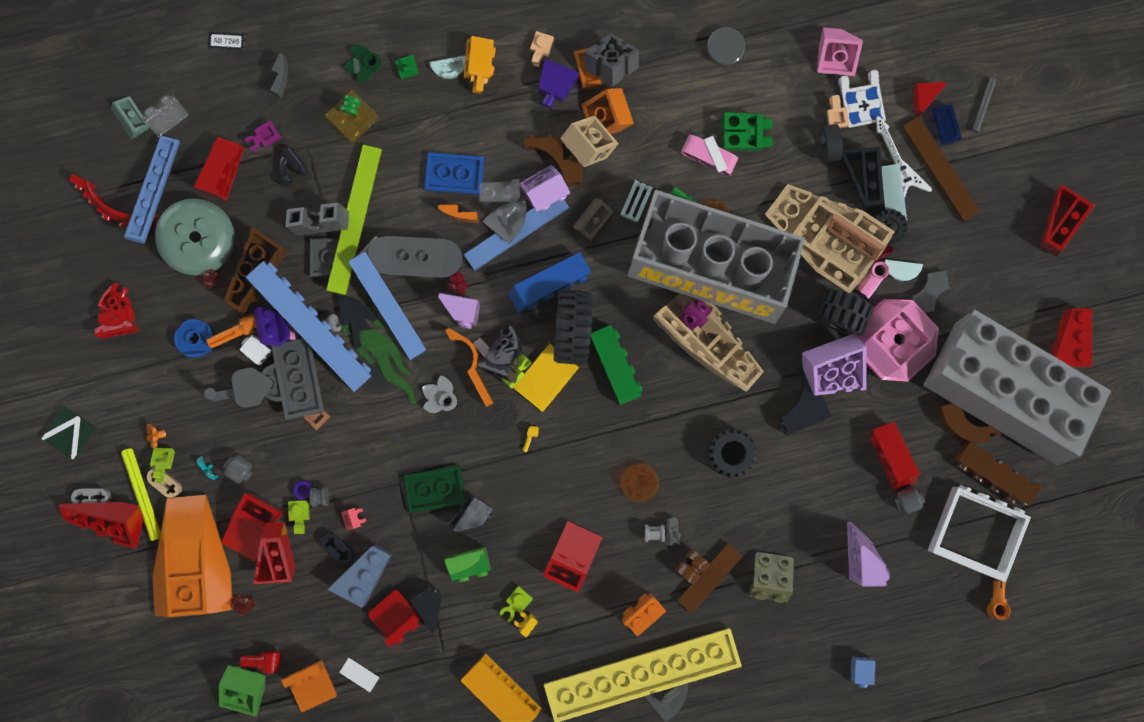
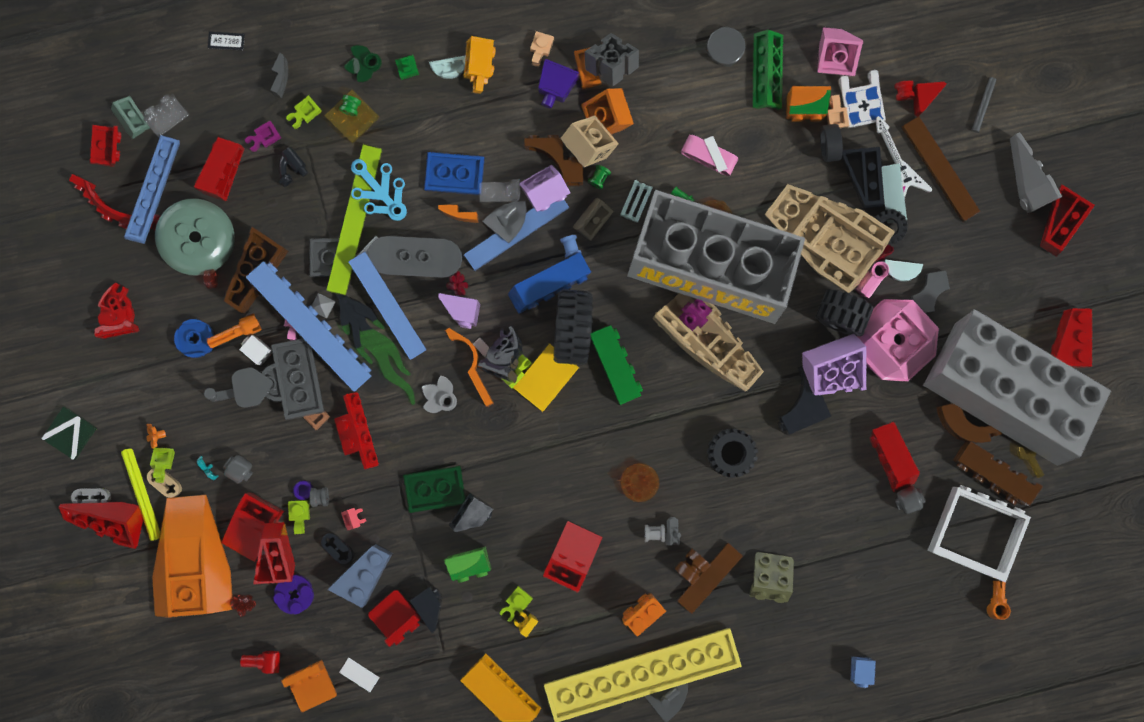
(104, 145): none -> red bracket
(241, 690): bright green slope -> none
(271, 327): dark purple bracket -> none
(296, 605): none -> dark purple plate
(306, 111): none -> lime plate
(323, 305): none -> light grey slope
(330, 218): dark grey arch -> none
(334, 321): light grey piece -> none
(355, 433): none -> red bracket
(381, 192): none -> medium azure plant
(532, 432): yellow hand -> none
(570, 245): none -> medium blue bush
(599, 176): none -> green bush
(745, 132): green hips -> none
(765, 69): none -> green fence
(807, 103): none -> orange slope
(855, 237): nougat tile -> none
(864, 561): lavender wedge -> none
(905, 90): none -> red wheel
(946, 124): clear blue plate -> none
(1032, 461): none -> clear yellow bar
(1033, 185): none -> light grey wedge

